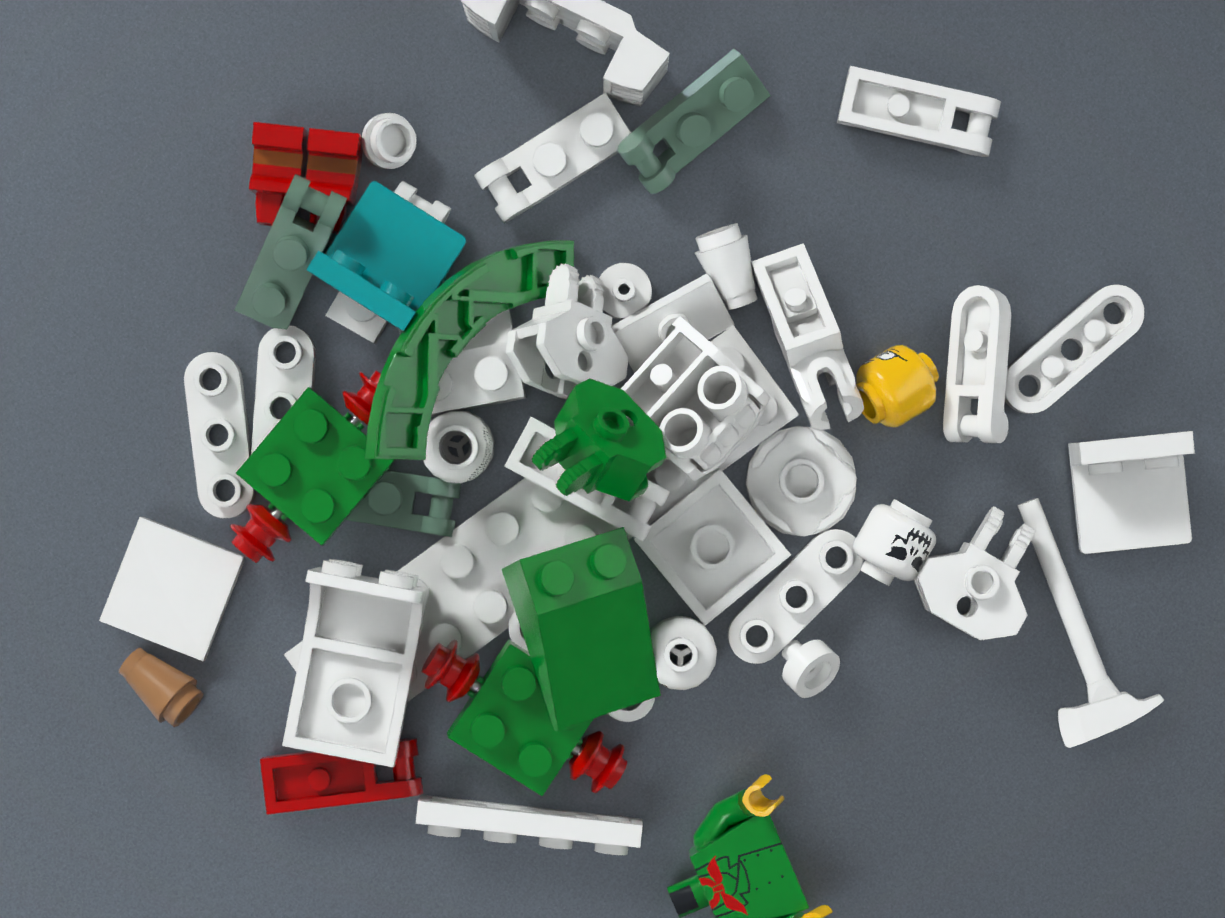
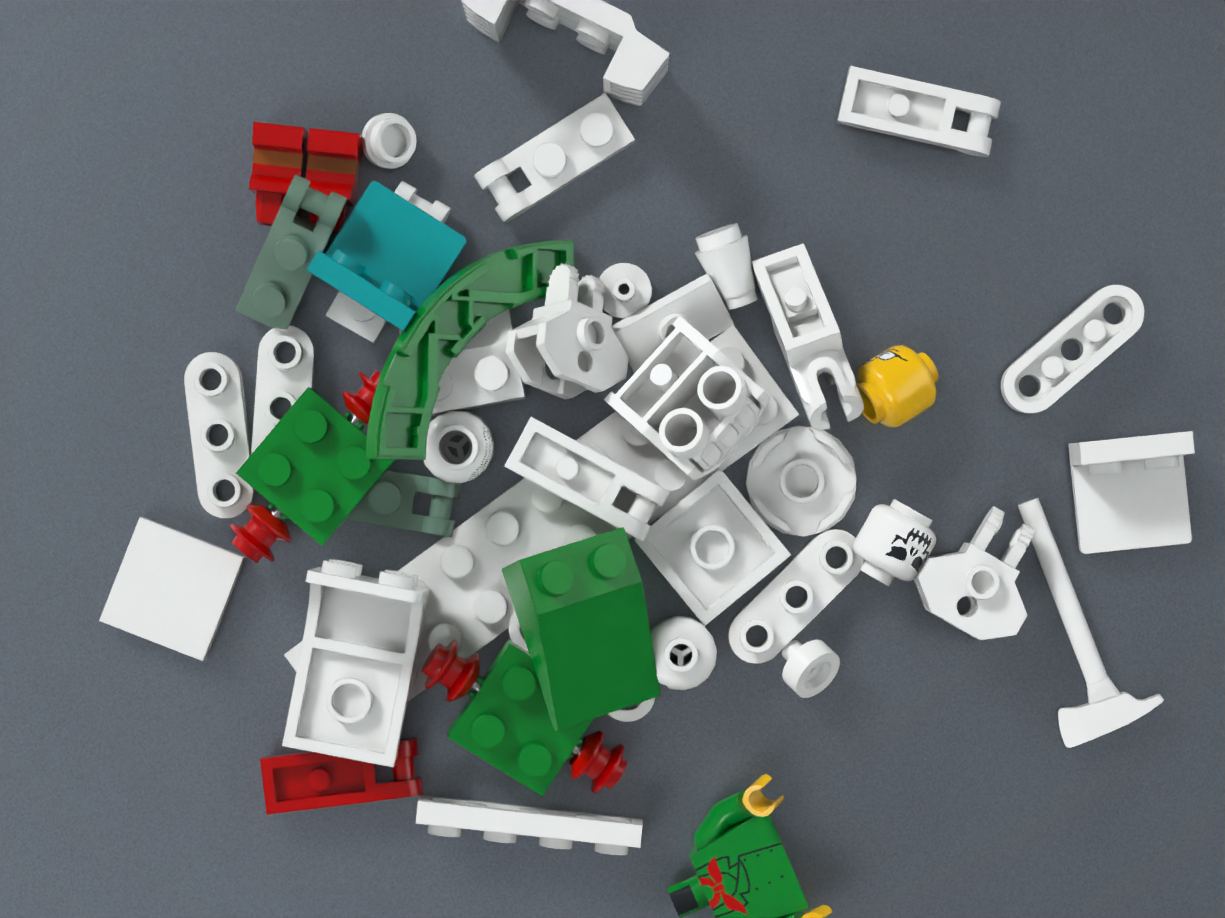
(162, 688): medium nougat cone -> none
(600, 445): green hinge -> none
(693, 120): sand green plate -> none
(977, 366): white plate -> none

